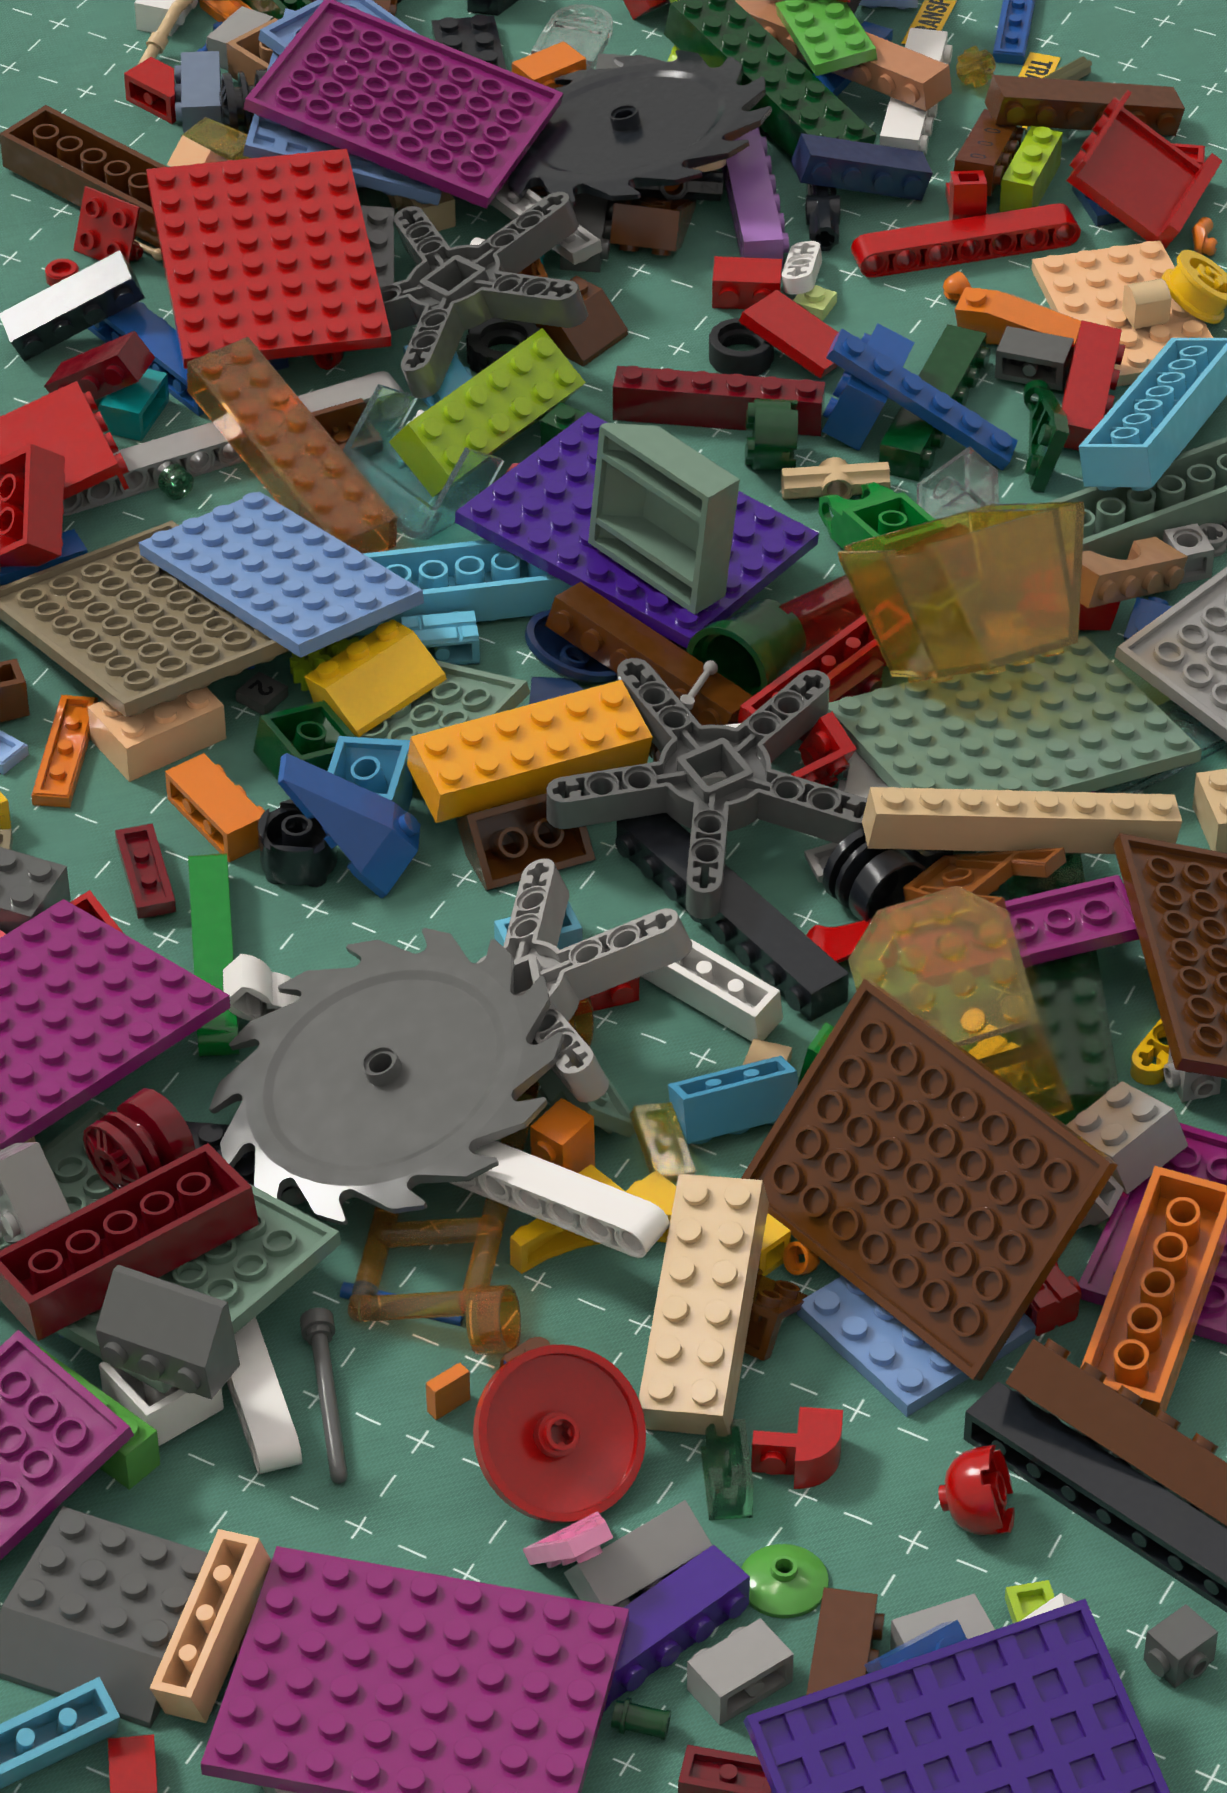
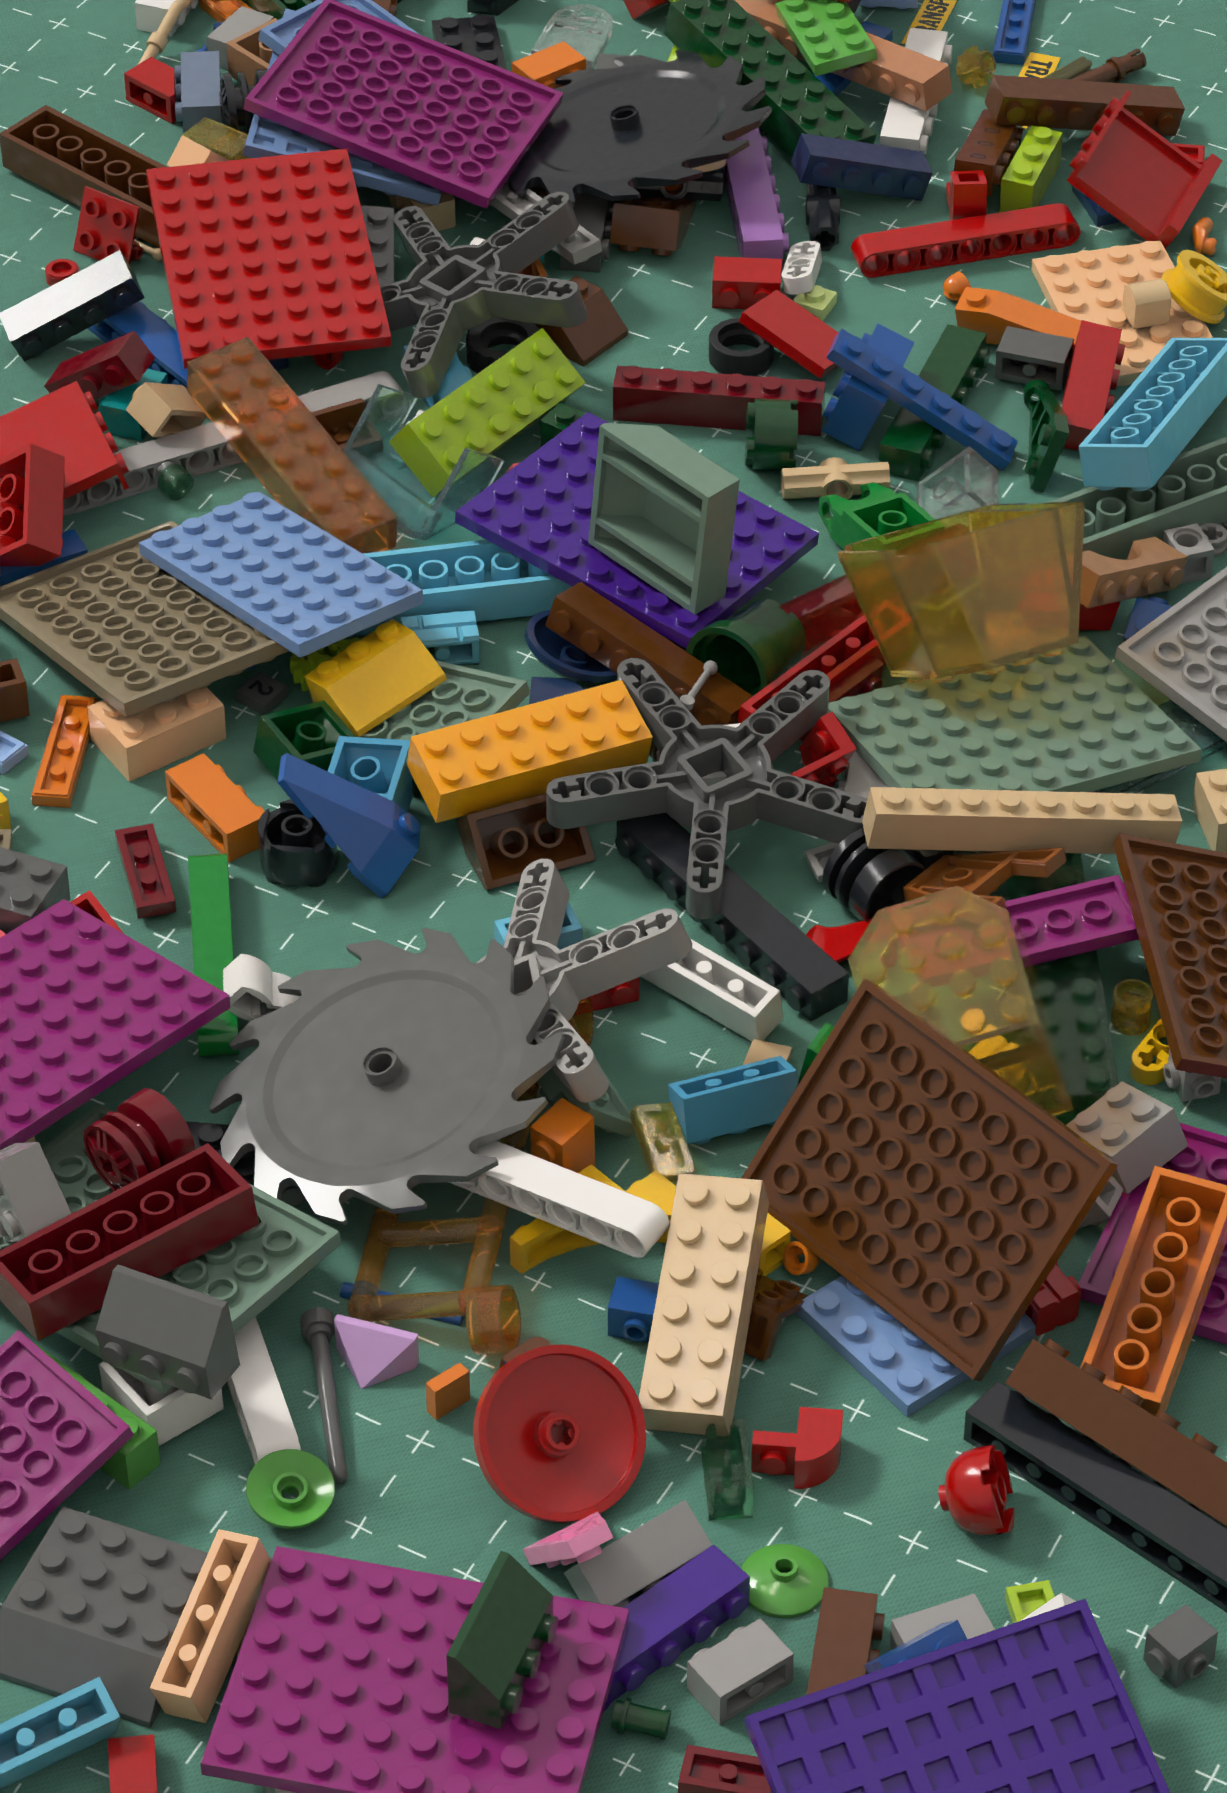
(164, 409): none -> tan piece
(293, 1473): none -> bright green dish
(375, 1350): none -> lavender slope
(499, 1644): none -> dark green slope
(632, 1309): none -> blue brick
(1115, 68): none -> reddish brown pin
(1131, 1007): none -> clear yellow wheel

